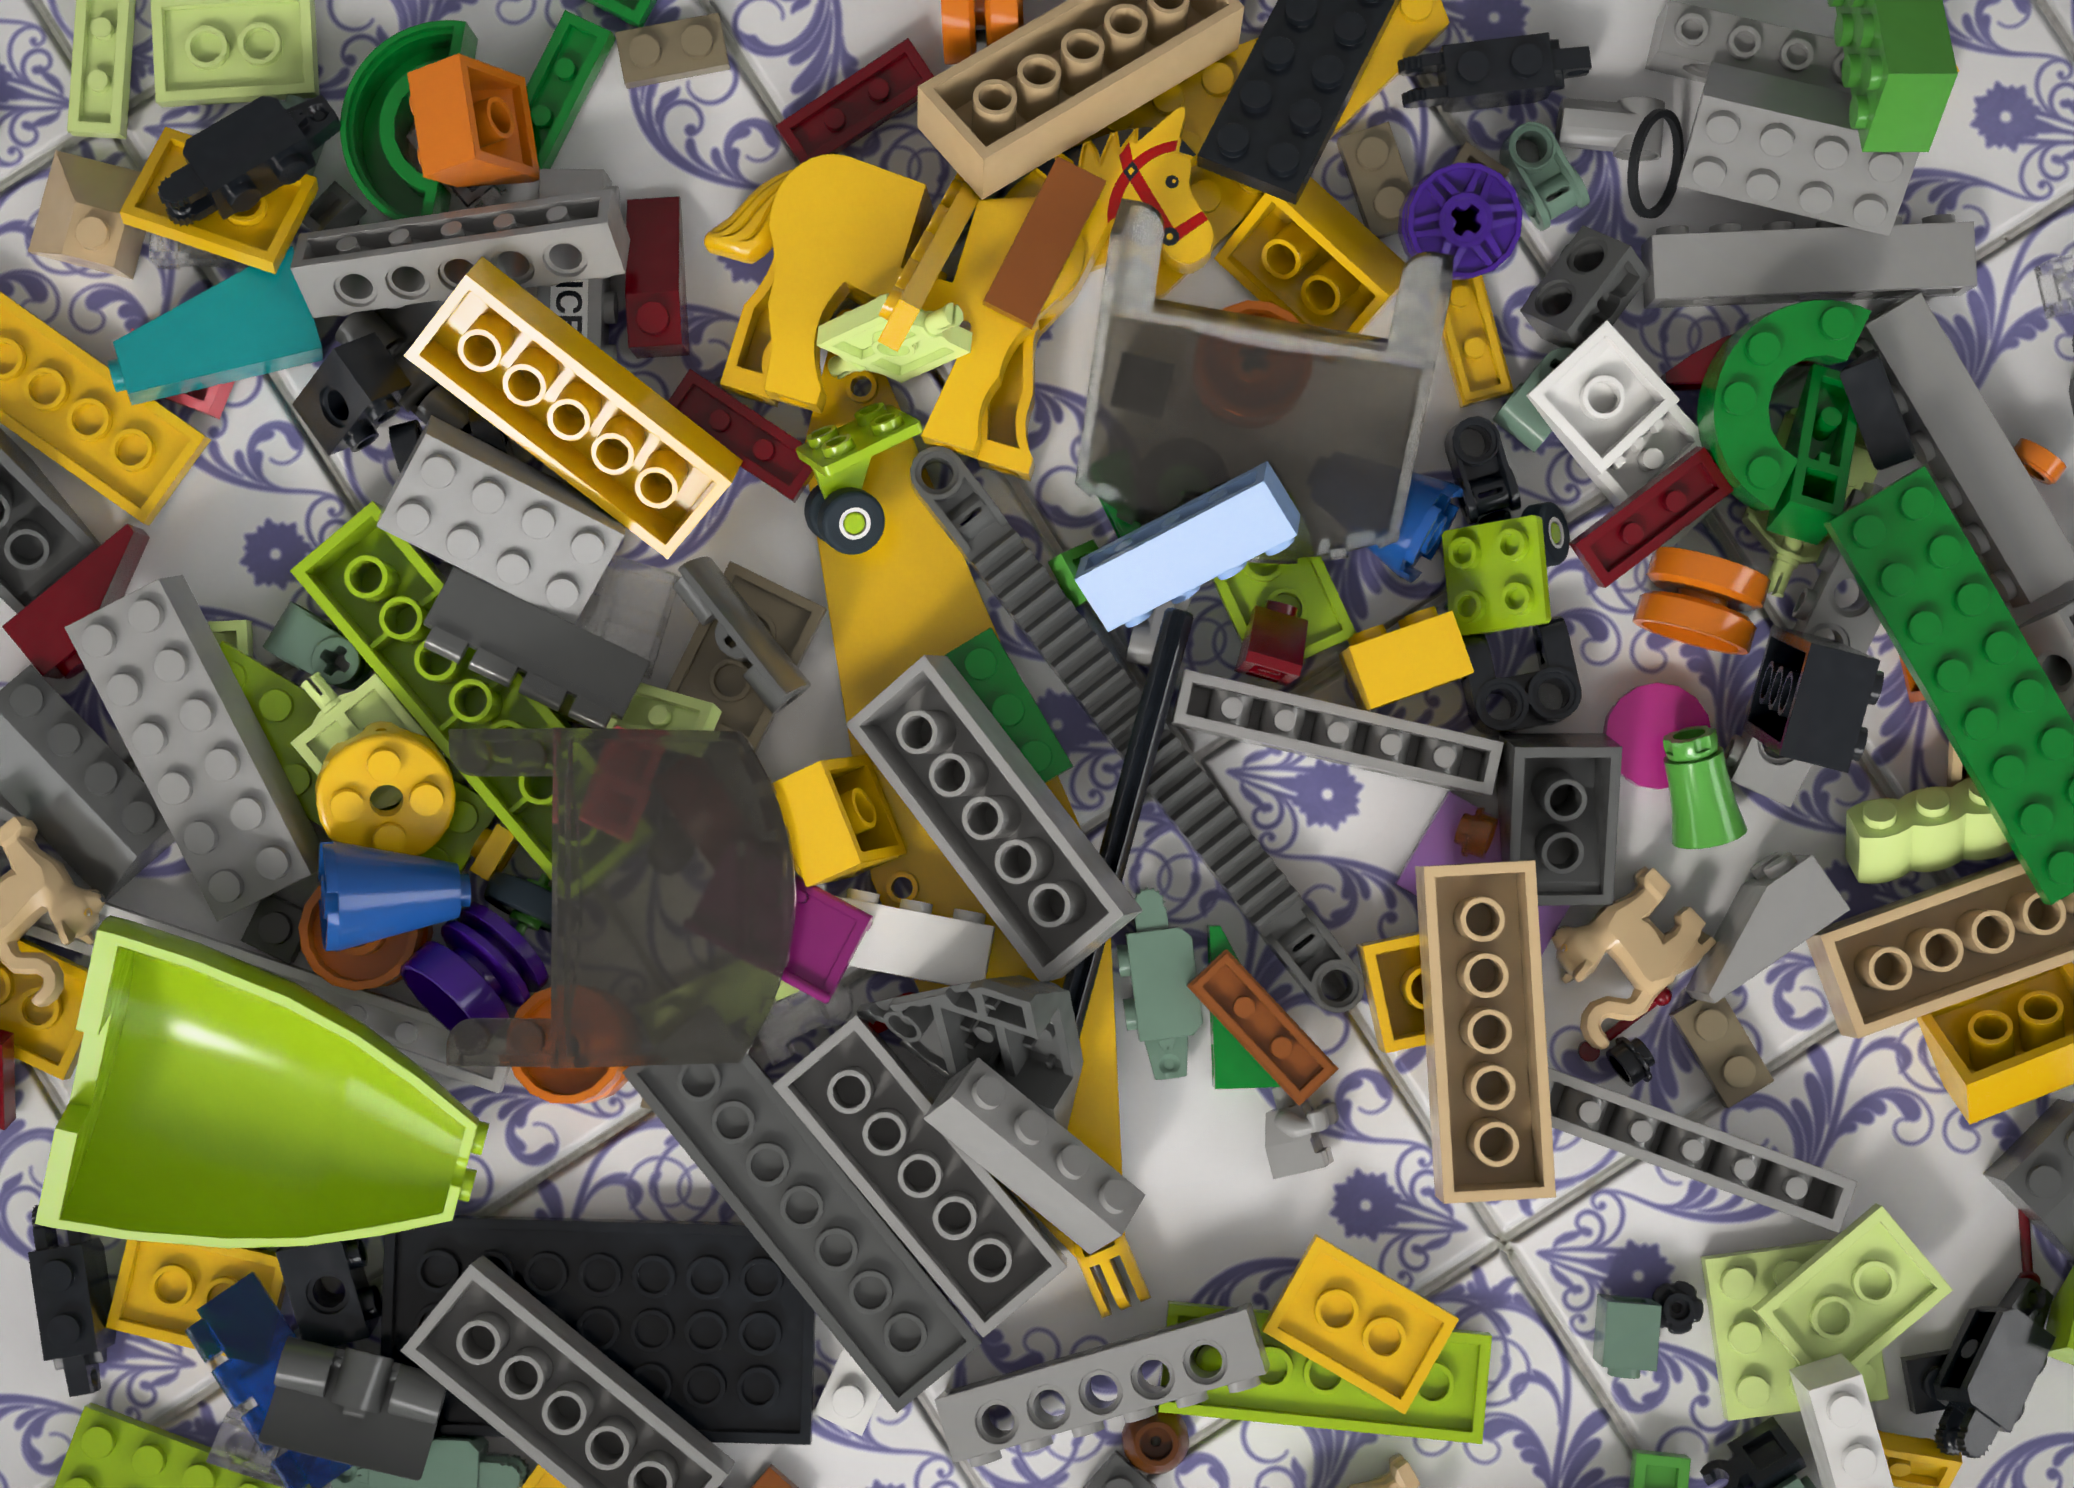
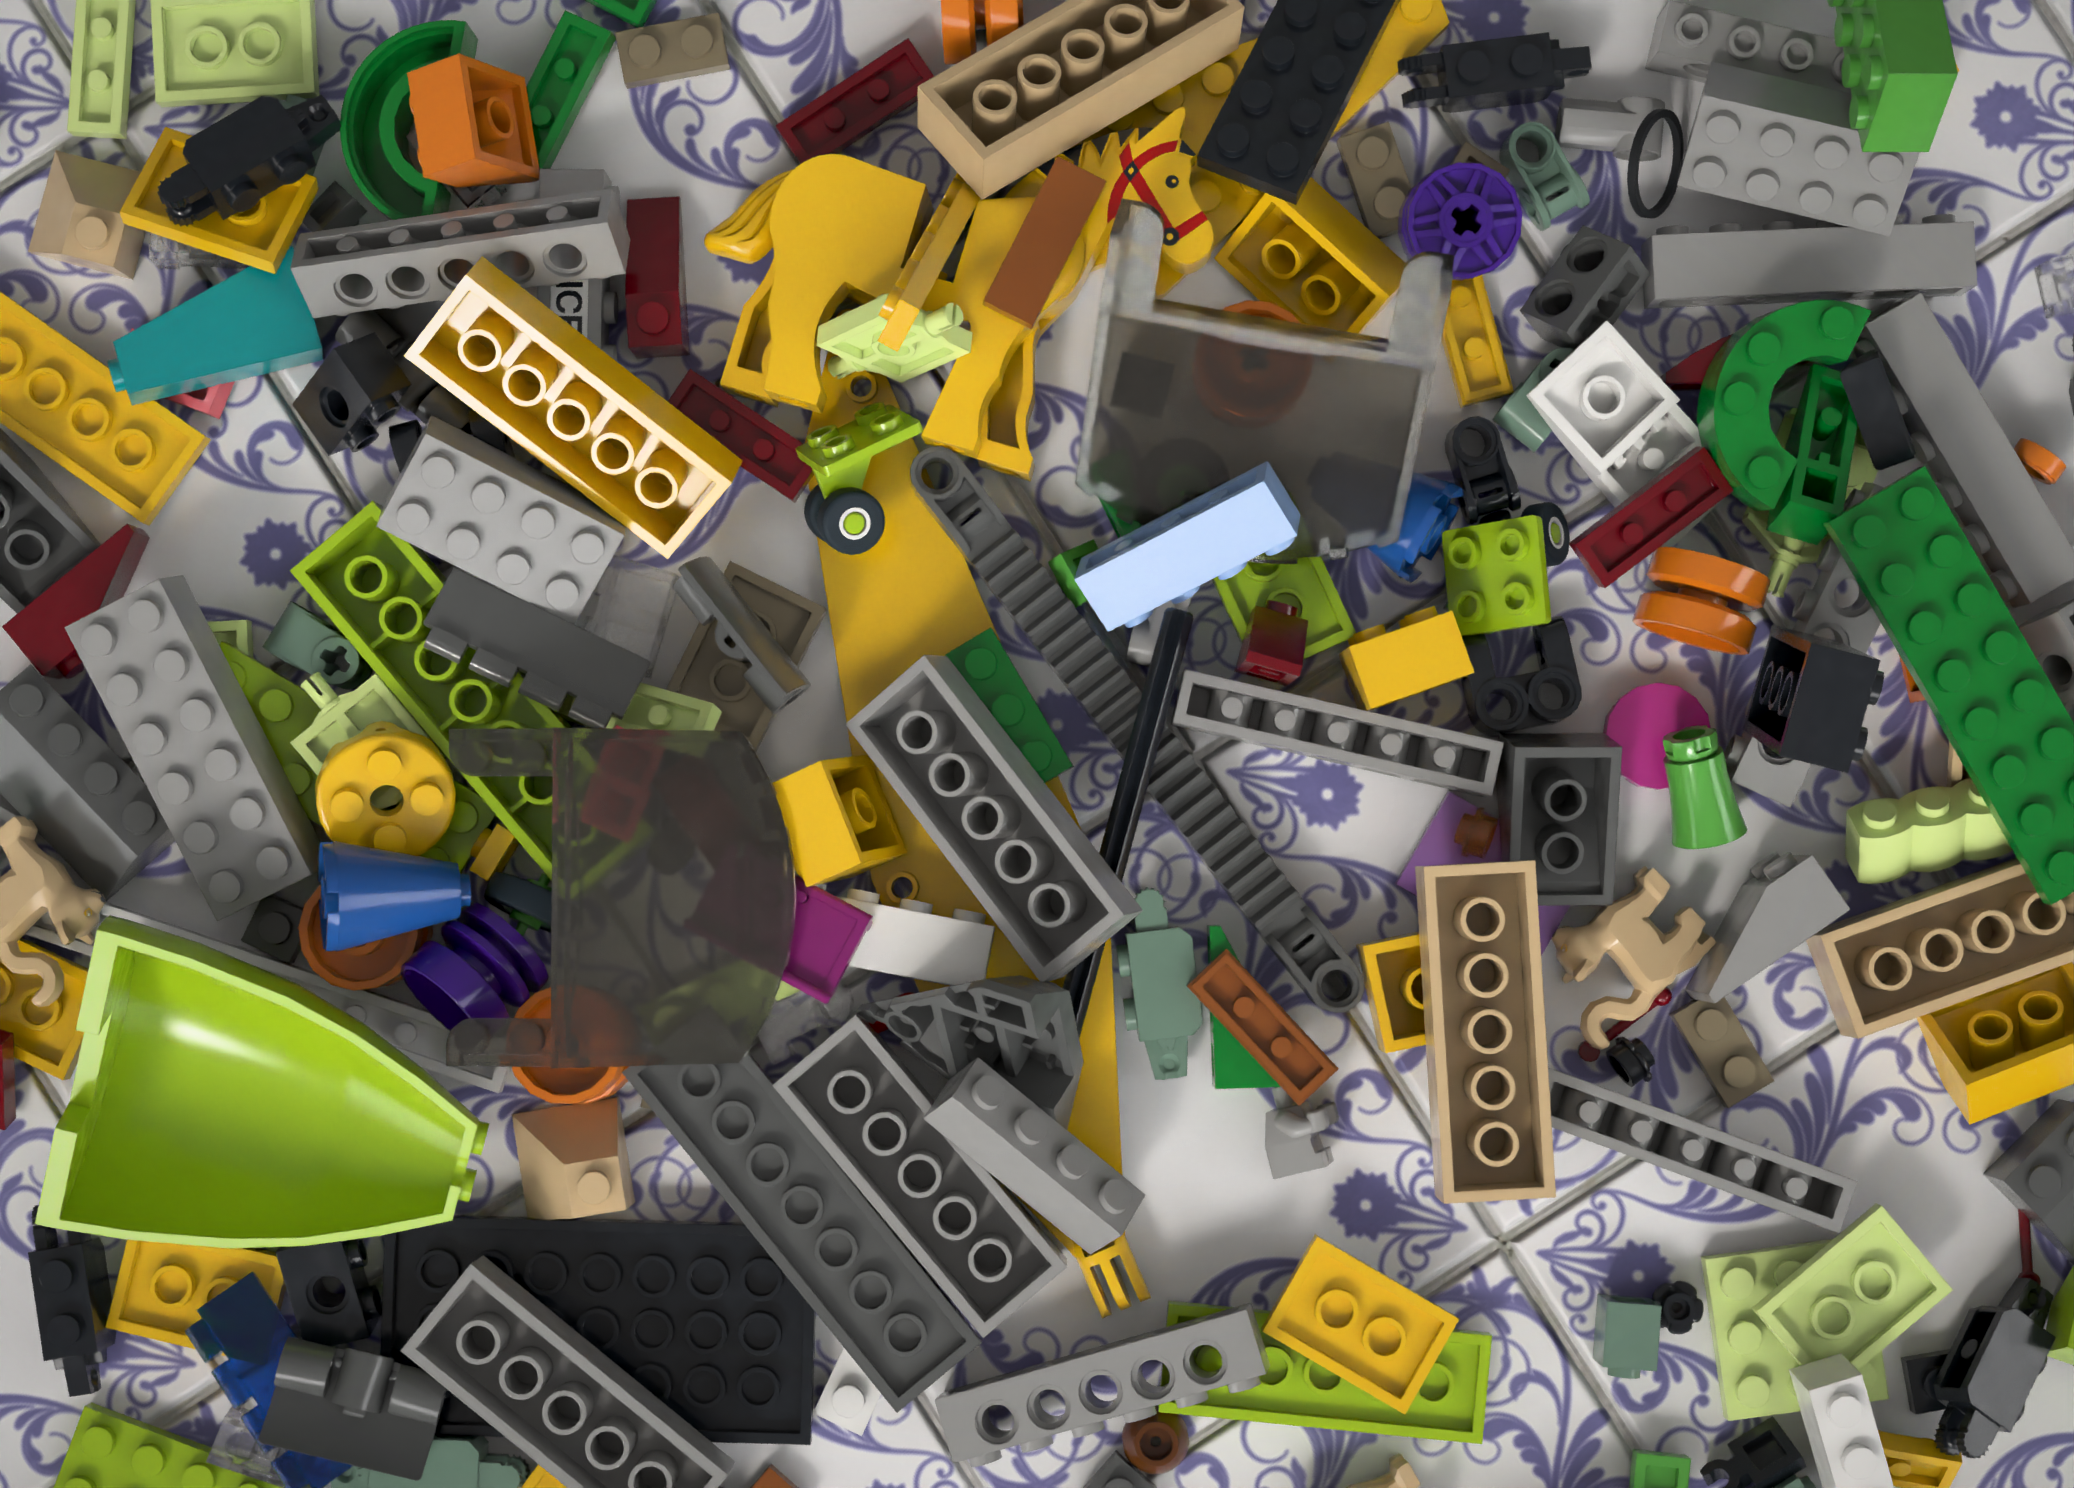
(574, 1160): none -> tan slope

